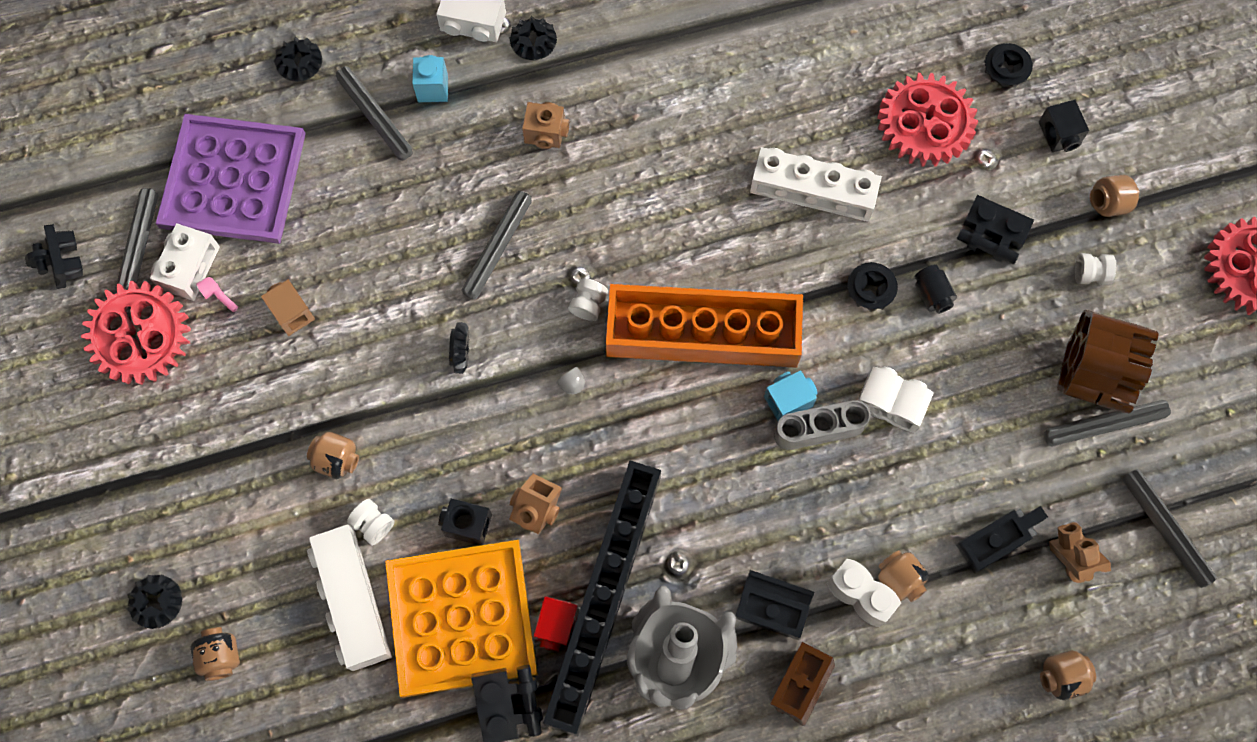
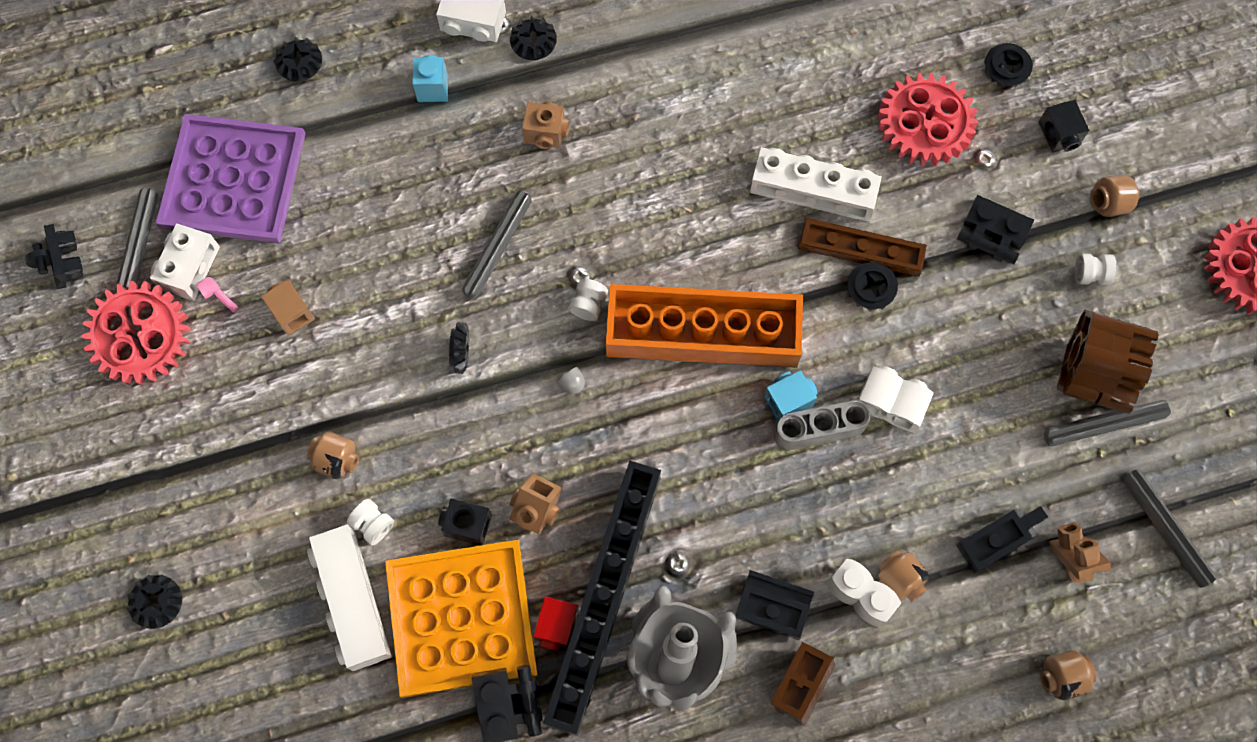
(215, 654): medium nougat head -> none
(374, 113): dark grey axle -> none
(862, 246): none -> reddish brown tile
(935, 289): black brick -> none

